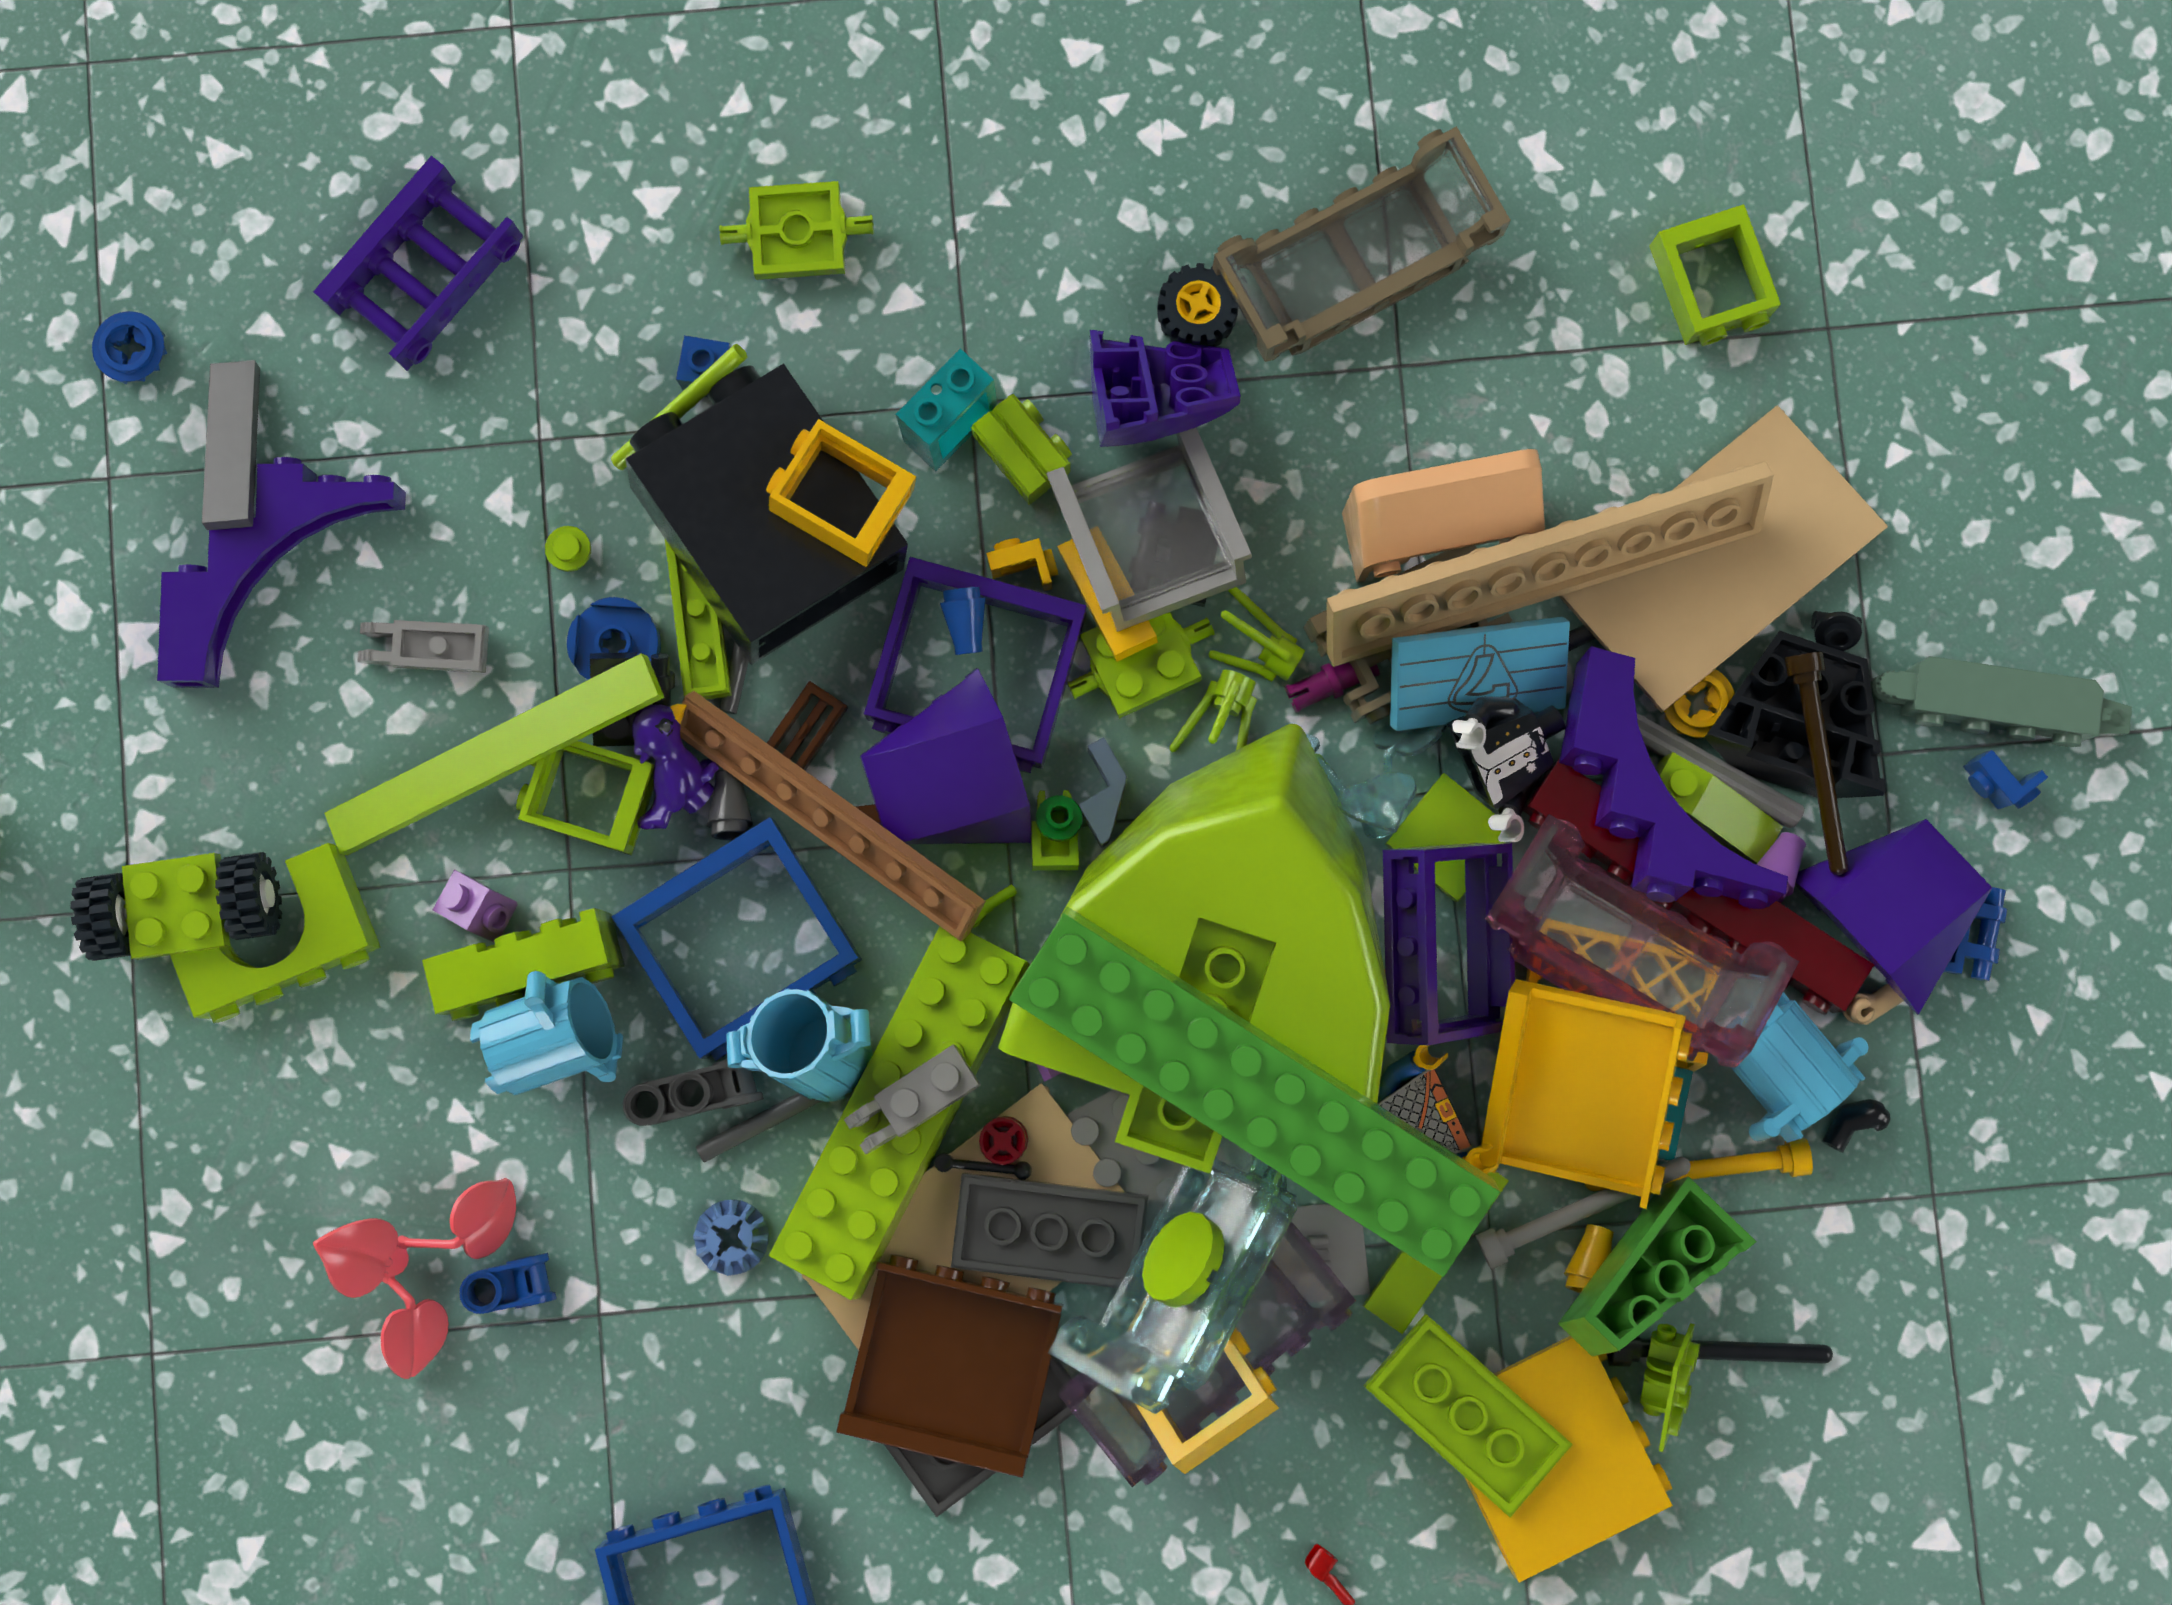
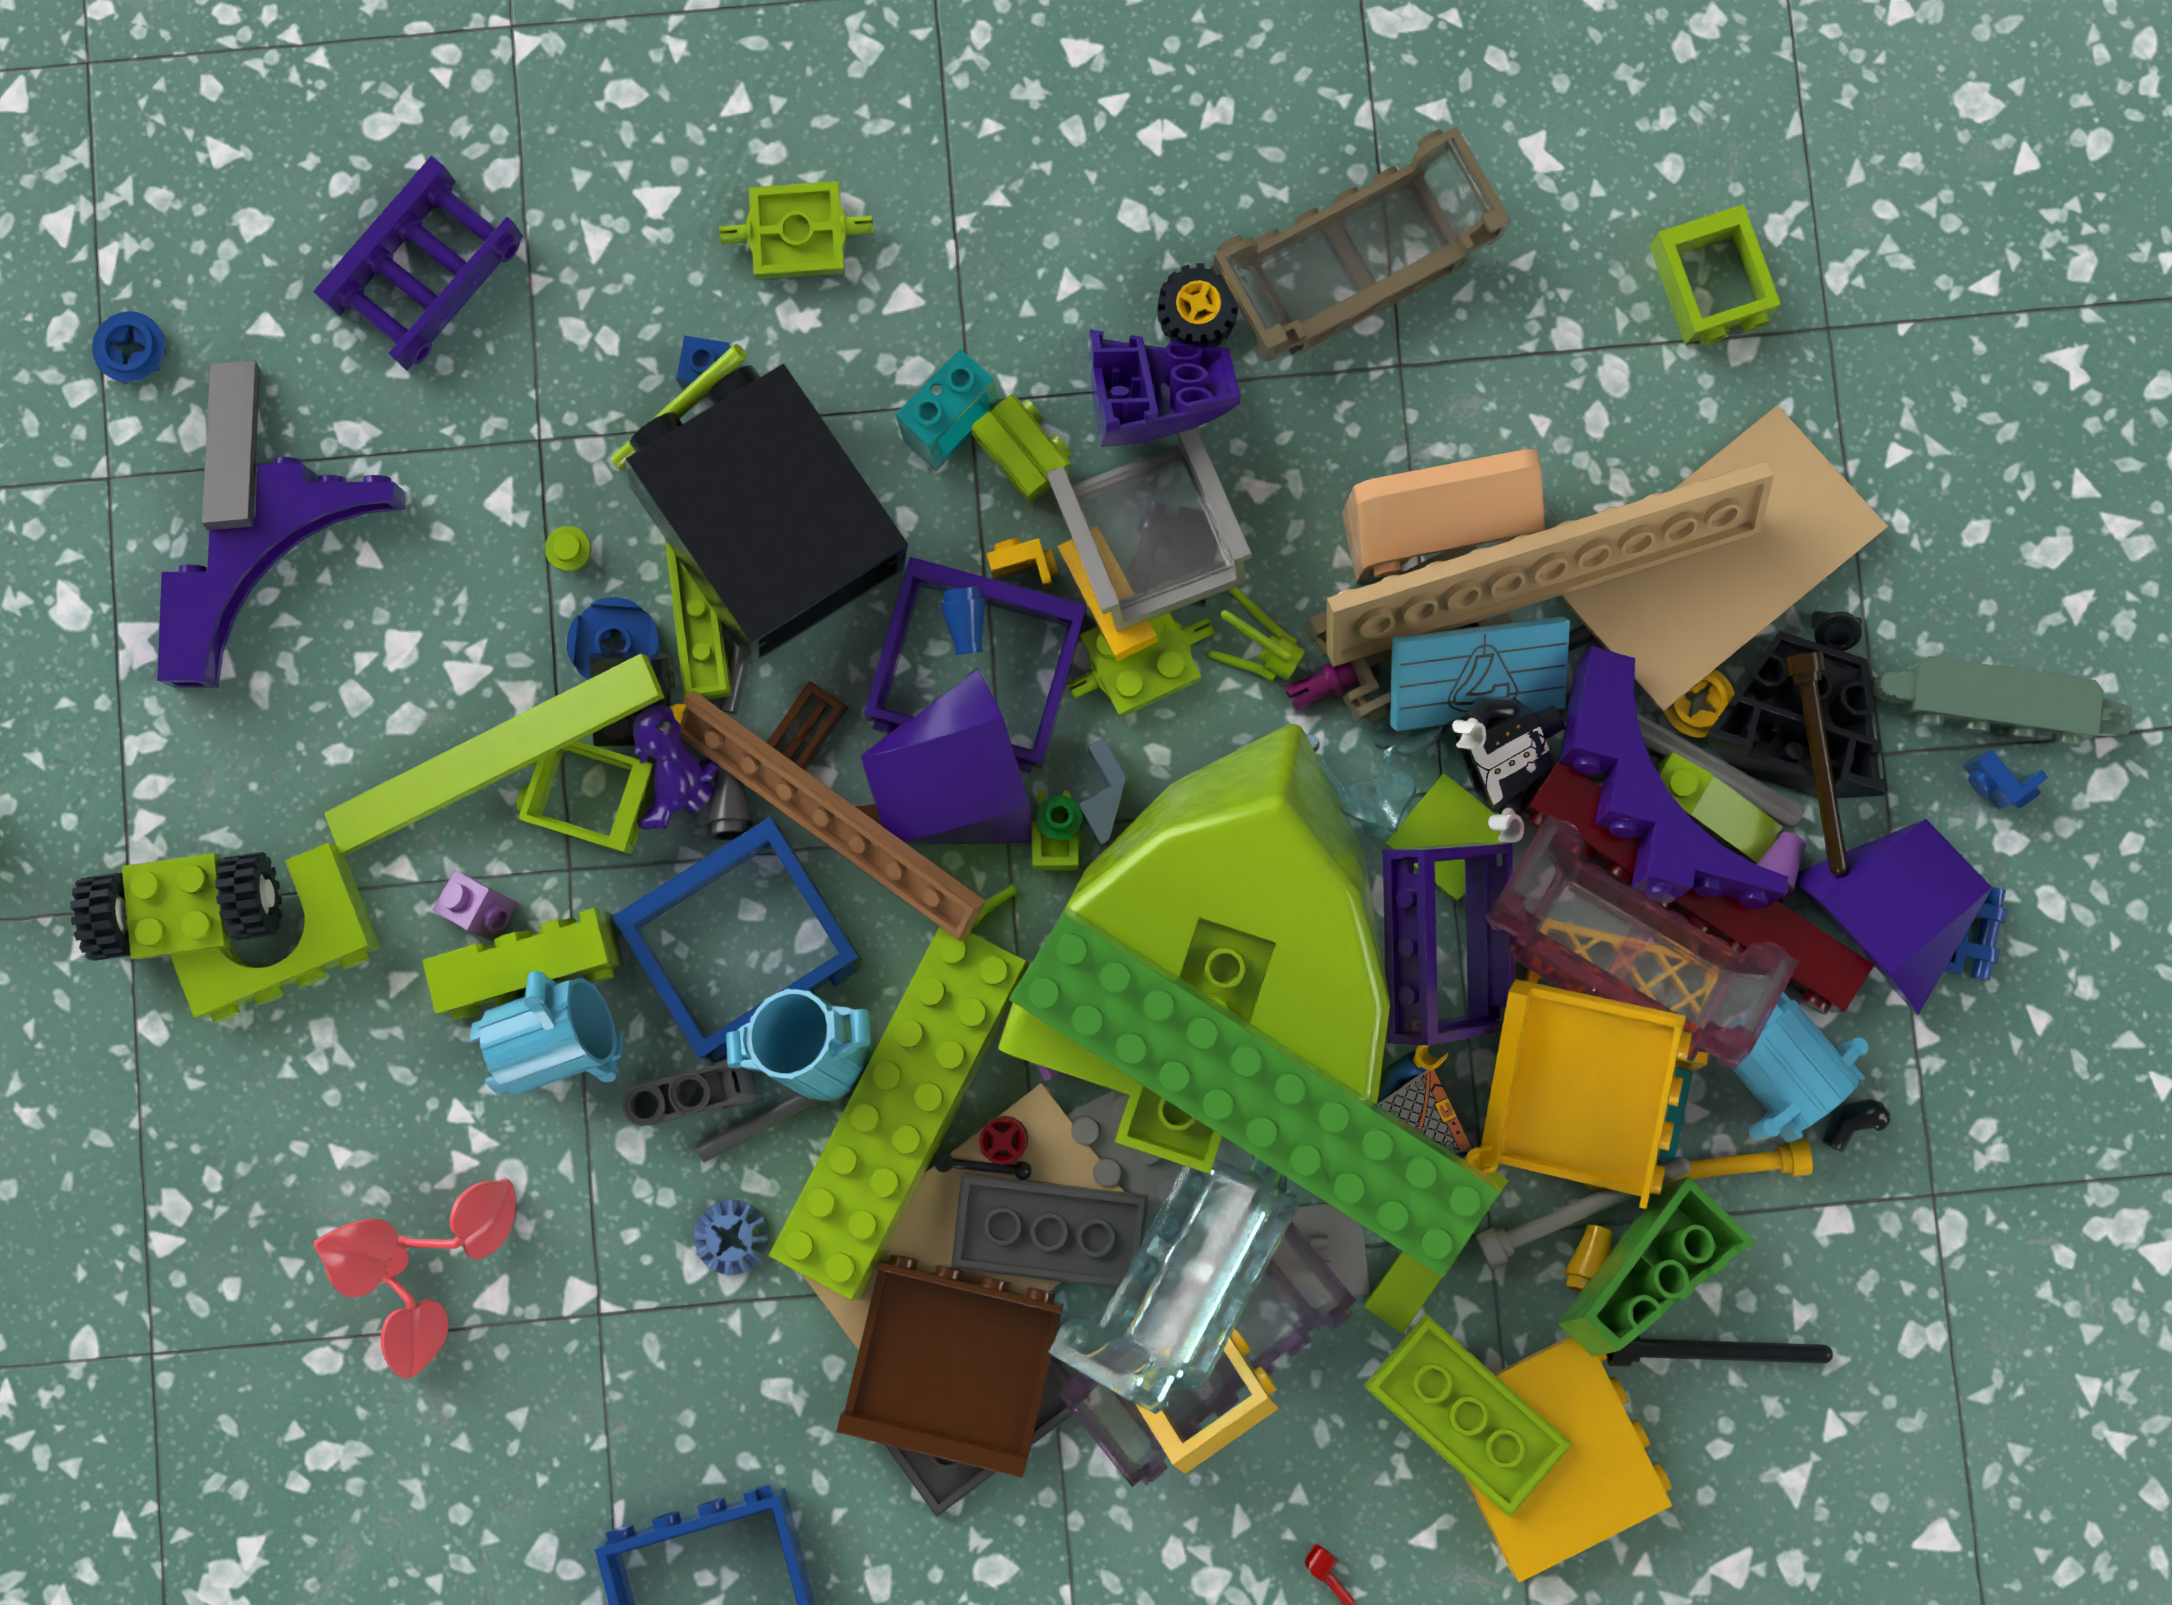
(428, 645): light grey hinge -> none
(516, 1283): blue piece -> none
(805, 449): yellow window -> none
(917, 1097): light grey hinge -> none
(1183, 1259): lime tile -> none
(1231, 695): lime plant -> none
(1668, 1376): lime hinge -> none
(1869, 1007): tan arm -> none

